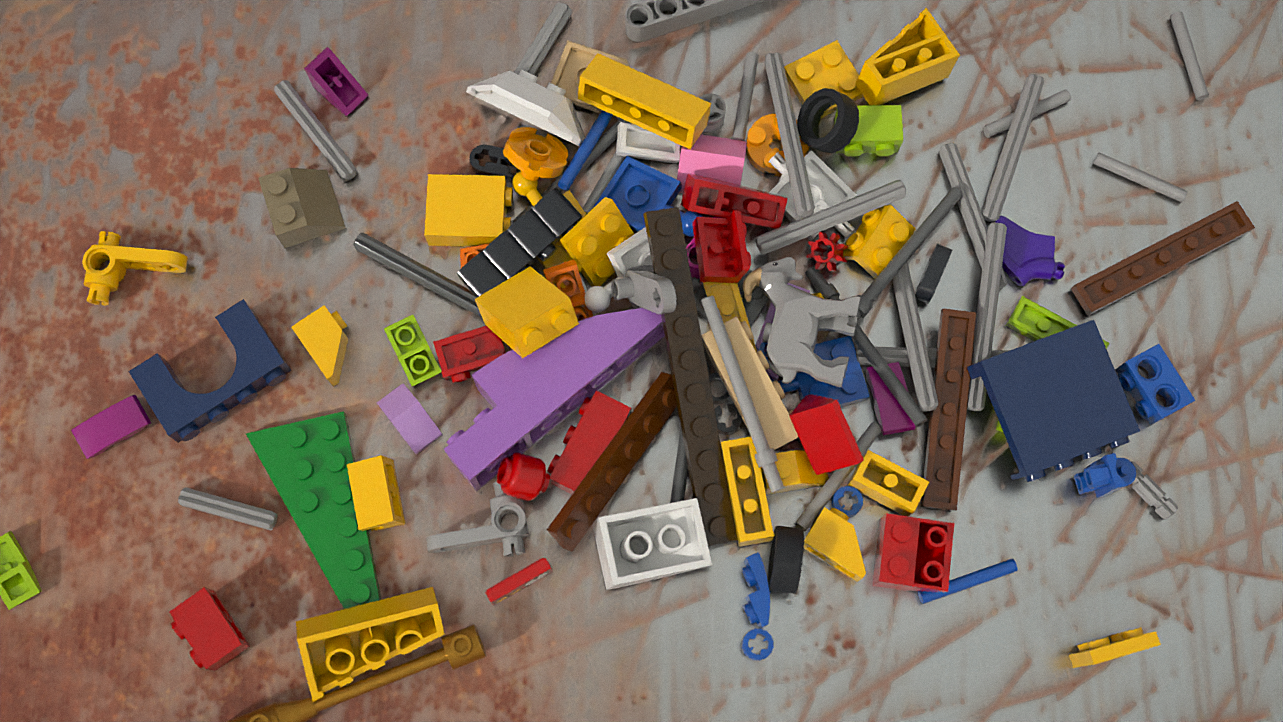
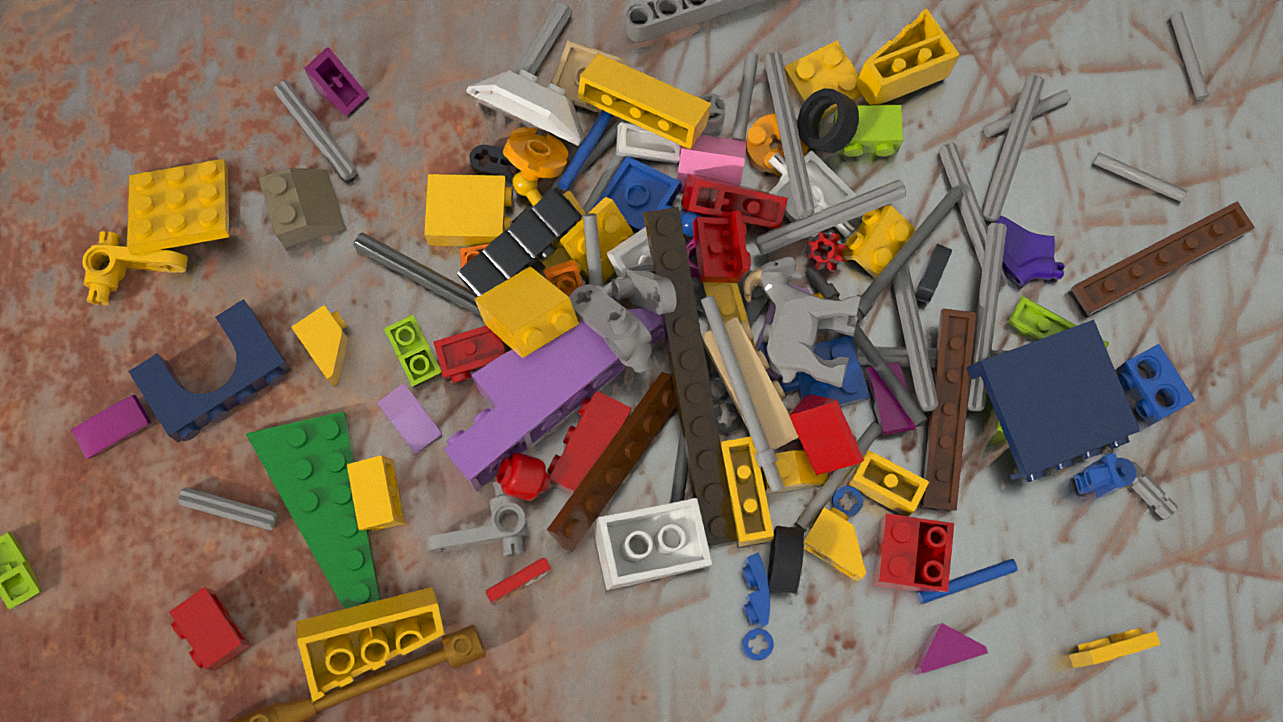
(178, 206): none -> yellow plate
(592, 249): none -> light grey bar
(614, 323): none -> light grey piece
(946, 648): none -> magenta slope

